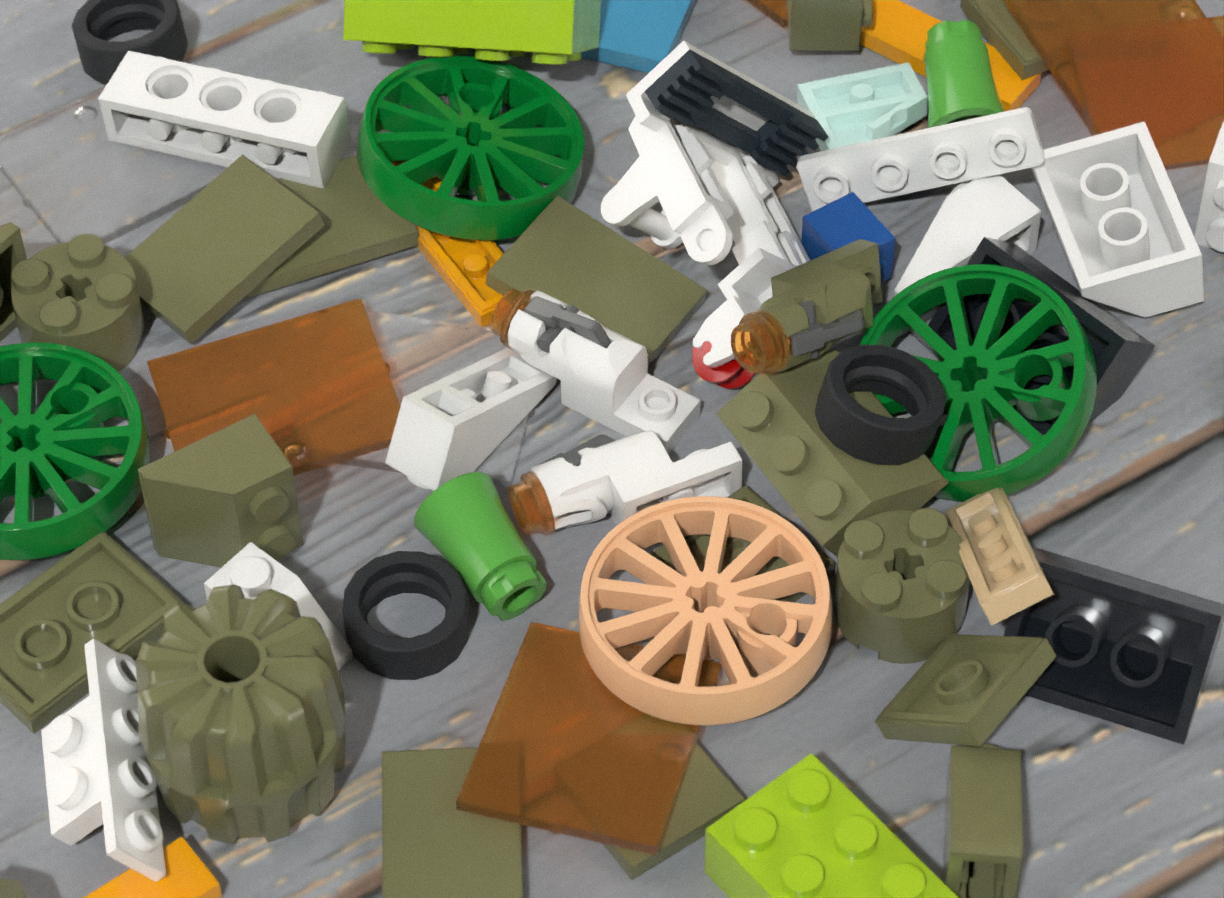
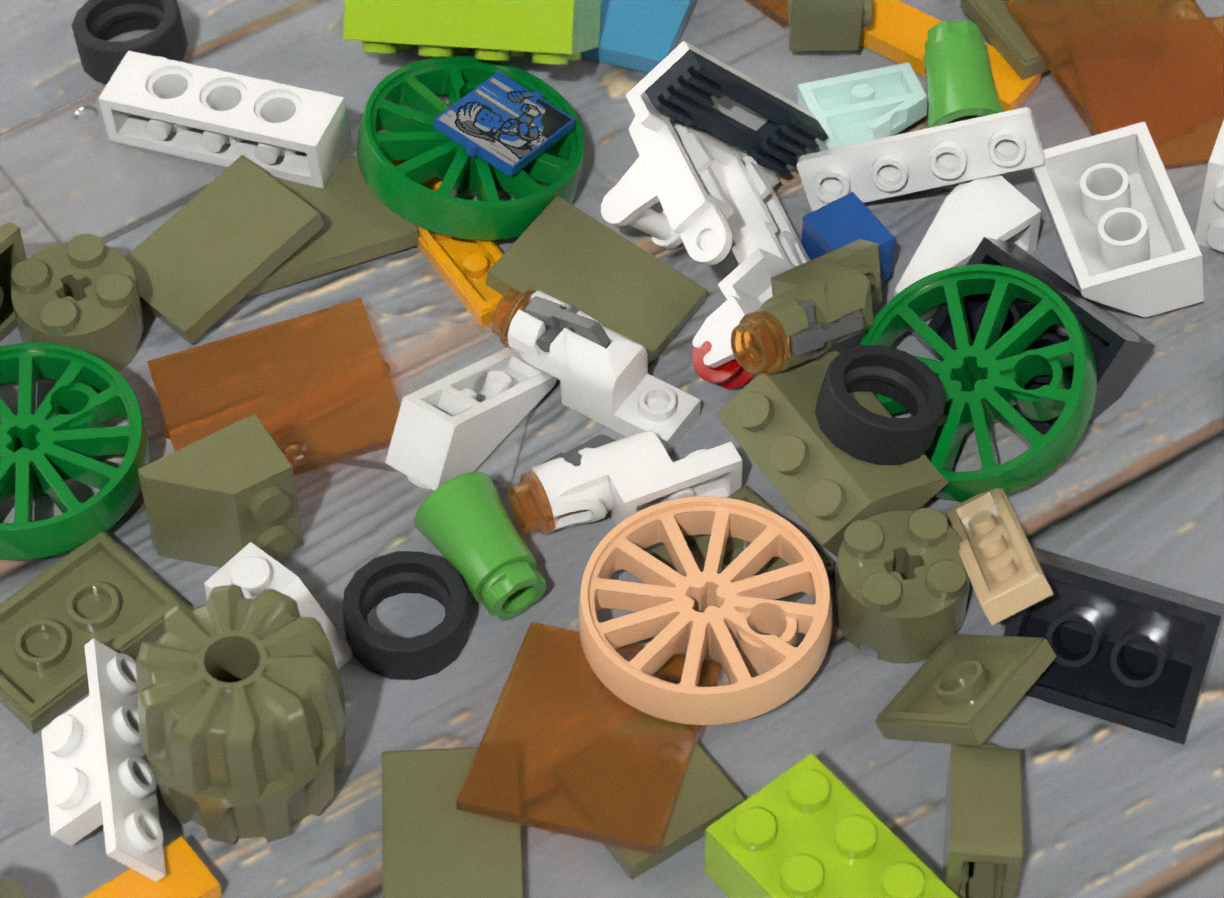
(504, 123): none -> piece

